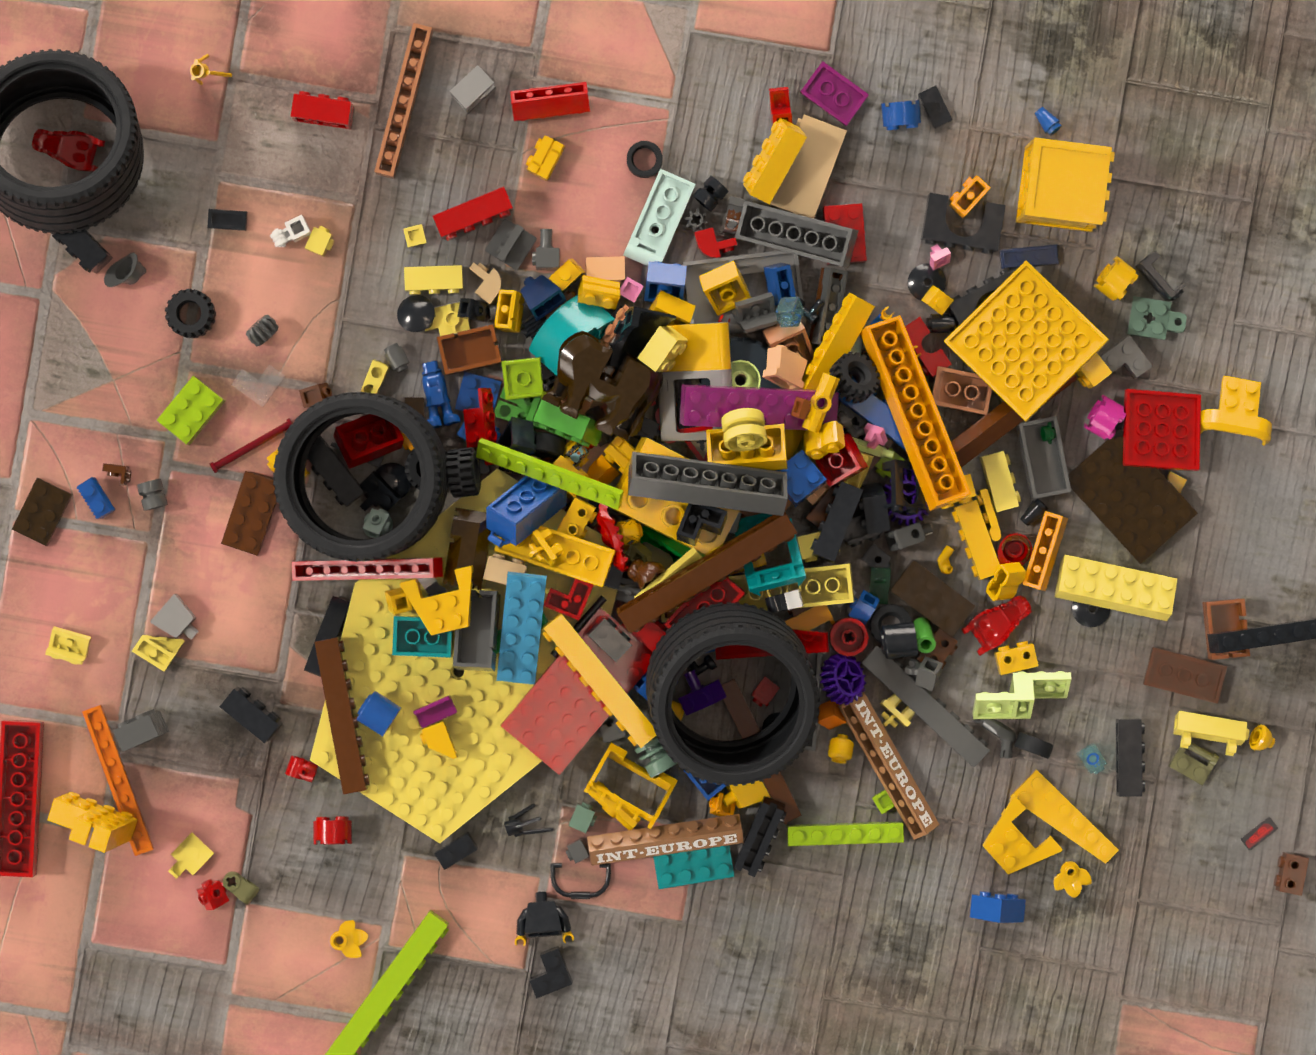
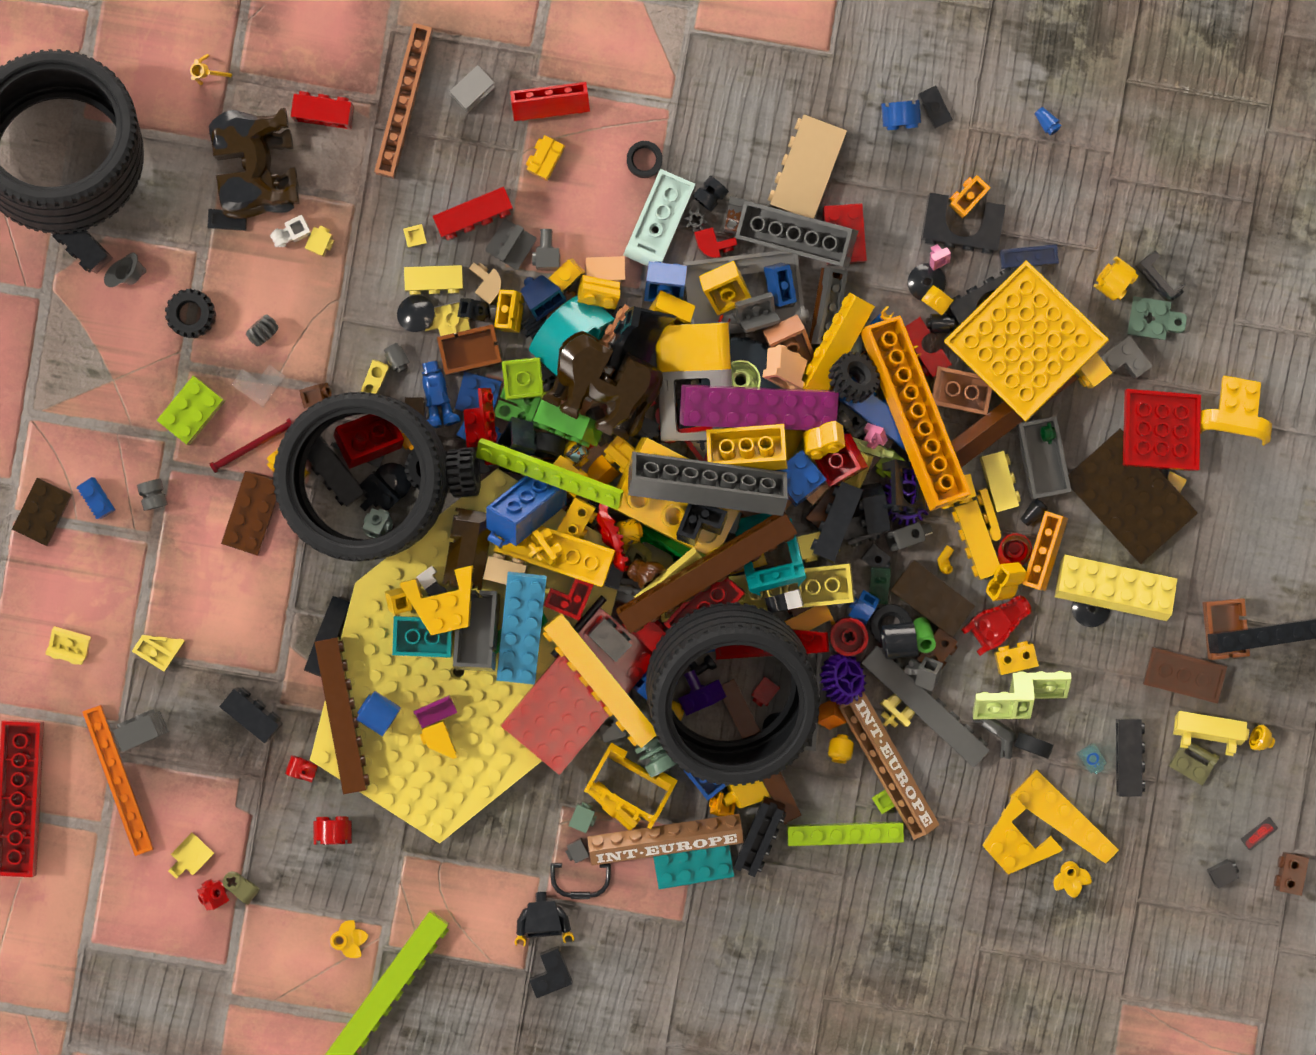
(71, 148): red animal -> none
(80, 815): yellow piece -> none
(114, 470): reddish brown bracket -> none
(175, 618): light grey torso -> none
(251, 139): none -> dark brown animal
(376, 569): brick -> none
(456, 850): black brick -> none
(515, 826): black plant -> none
(630, 289): bright pink tile -> none
(663, 349): light yellow brick -> none
(744, 429): light yellow wheel -> none
(774, 160): yellow brick -> none
(780, 104): red brick -> none
(789, 312): clear light blue brick -> none
(801, 408): dark orange plate -> none
(811, 314): black piece -> none
(826, 391): yellow piece -> none
(834, 93): magenta plate -> none
(997, 907): blue brick -> none
(1064, 184): yellow container -> none
(1104, 417): dark pink brick -> none
(1223, 873): none -> black brick

